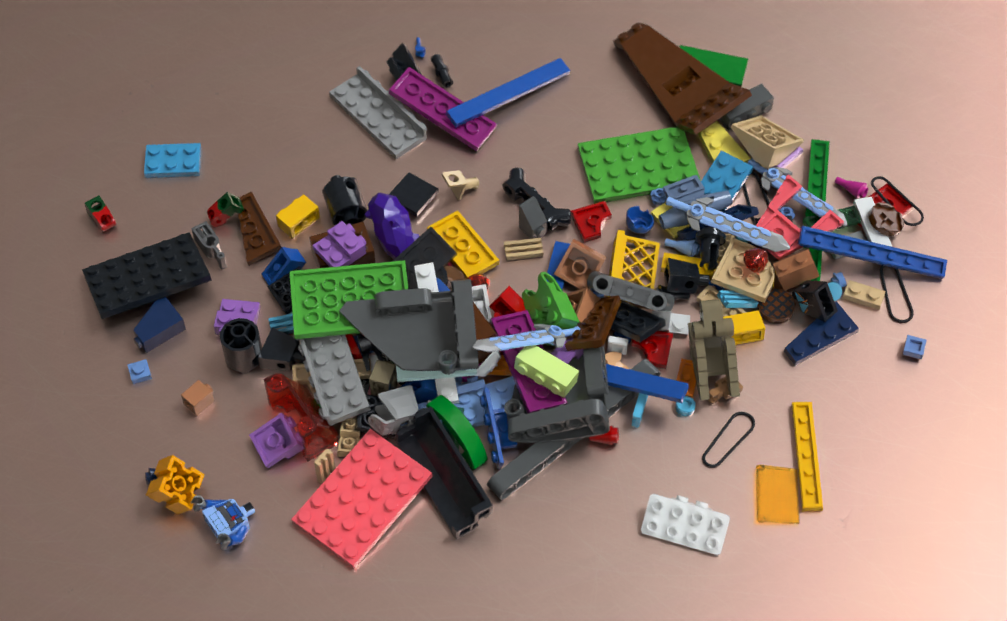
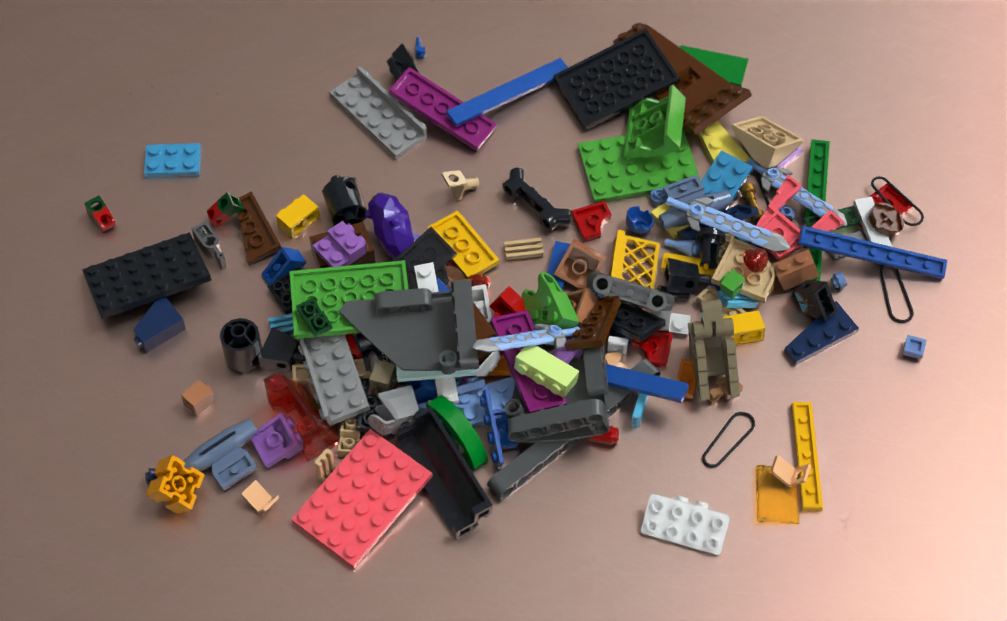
(139, 371): medium blue plate -> none
(225, 454): none -> sand blue plate
(225, 519): torso -> none
(235, 309): medium lavender plate -> none
(258, 497): none -> light nougat bracket
(313, 317): none -> dark green slope
(414, 193): black tile -> none
(441, 70): black pin -> none
(532, 219): dark grey slope -> none
(616, 79): none -> black plate
(655, 126): none -> bright green piece
(687, 407): medium azure tile -> none
(732, 283): none -> bright green plate
(748, 190): none -> pearl gold piece
(757, 104): dark grey brick -> none
(778, 306): tile -> none
(787, 473): none -> light nougat bracket
(836, 290): medium azure tile -> none
(857, 189): dark pink cone -> none
(864, 294): tan plate -> none

